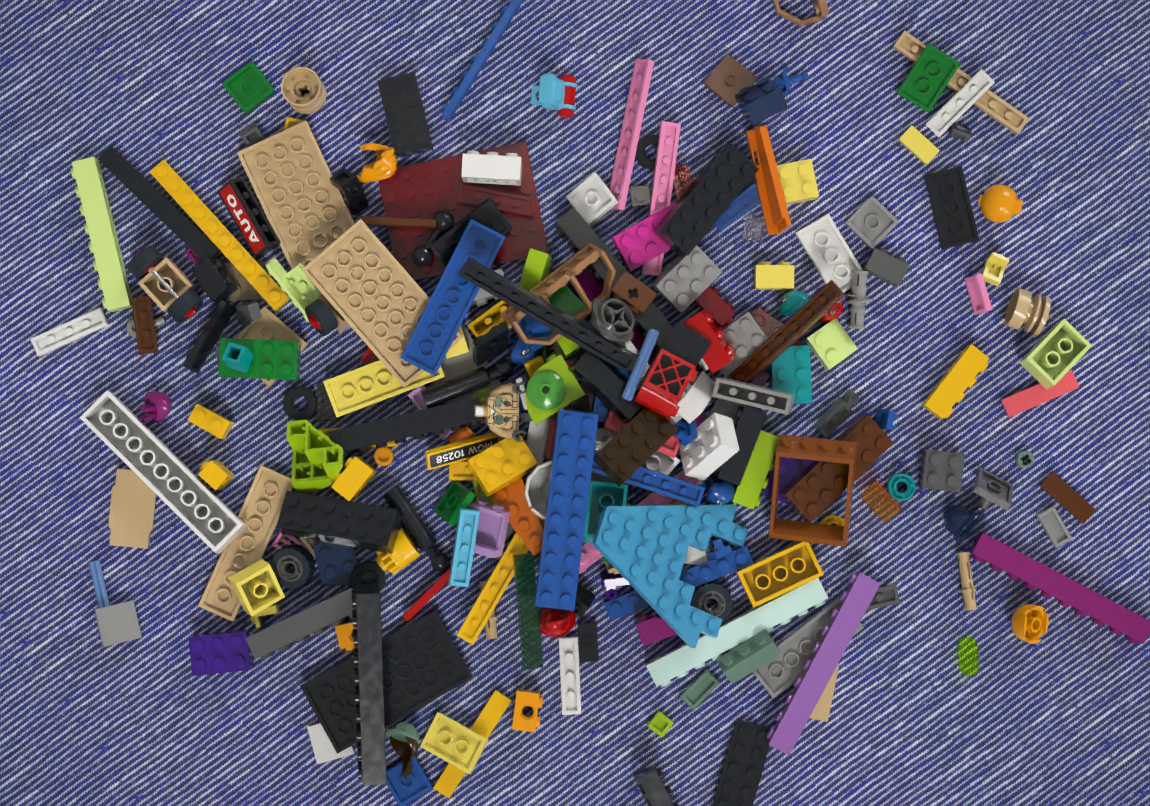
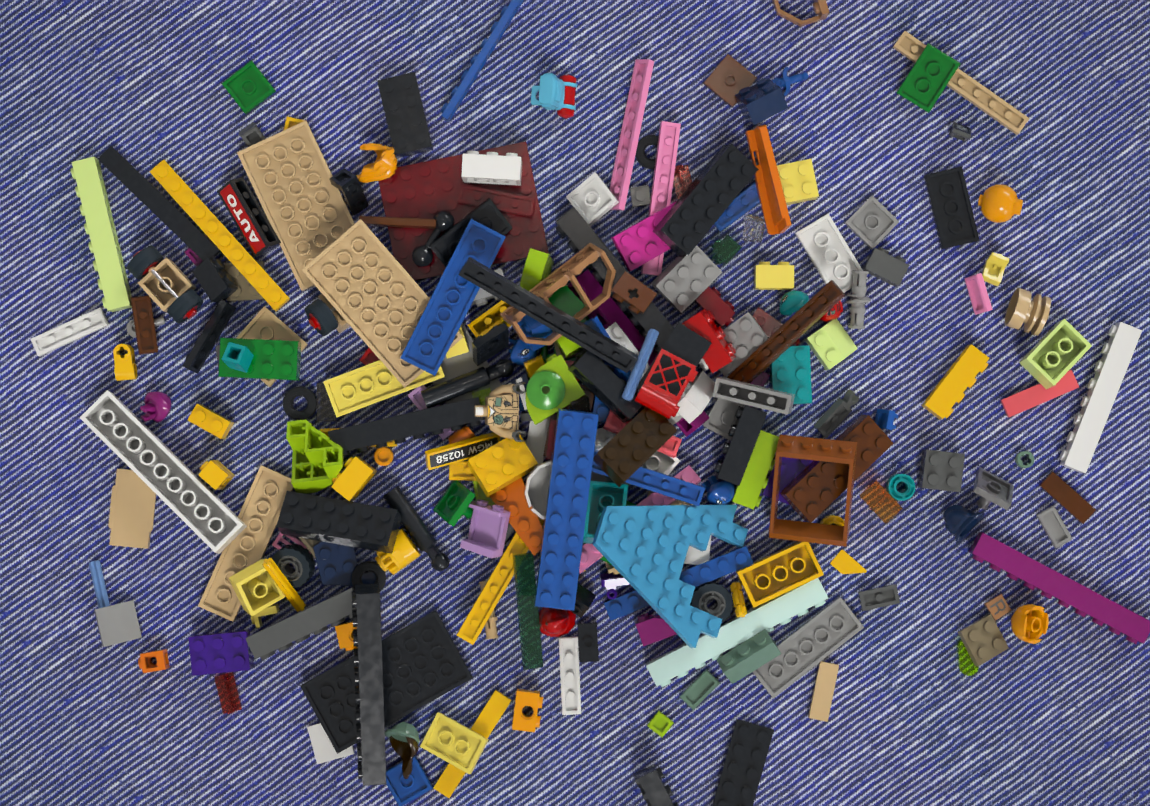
(125, 365): none -> yellow piece
(146, 664): none -> orange brick
(228, 693): none -> clear red hinge
(247, 312): dark grey piece -> none
(283, 584): none -> yellow axle
(295, 284): yellowish green bracket -> none
(299, 81): tan wheel -> none
(427, 596): red tile -> none
(463, 547): medium azure plate -> none
(612, 319): dark grey piece -> none
(686, 432): blue tile -> none
(712, 447): white brick -> none
(717, 549): blue tile -> none
(724, 250): none -> clear green brick
(738, 599): none -> yellow axle
(822, 663): medium lavender brick -> none
(846, 564): none -> yellow sticker
(919, 145): light yellow tile -> none
(960, 102): white tile -> none
(966, 581): tan pin -> none
(983, 640): none -> dark tan plate
(997, 606): none -> medium nougat tile
(1100, 397): none -> white brick

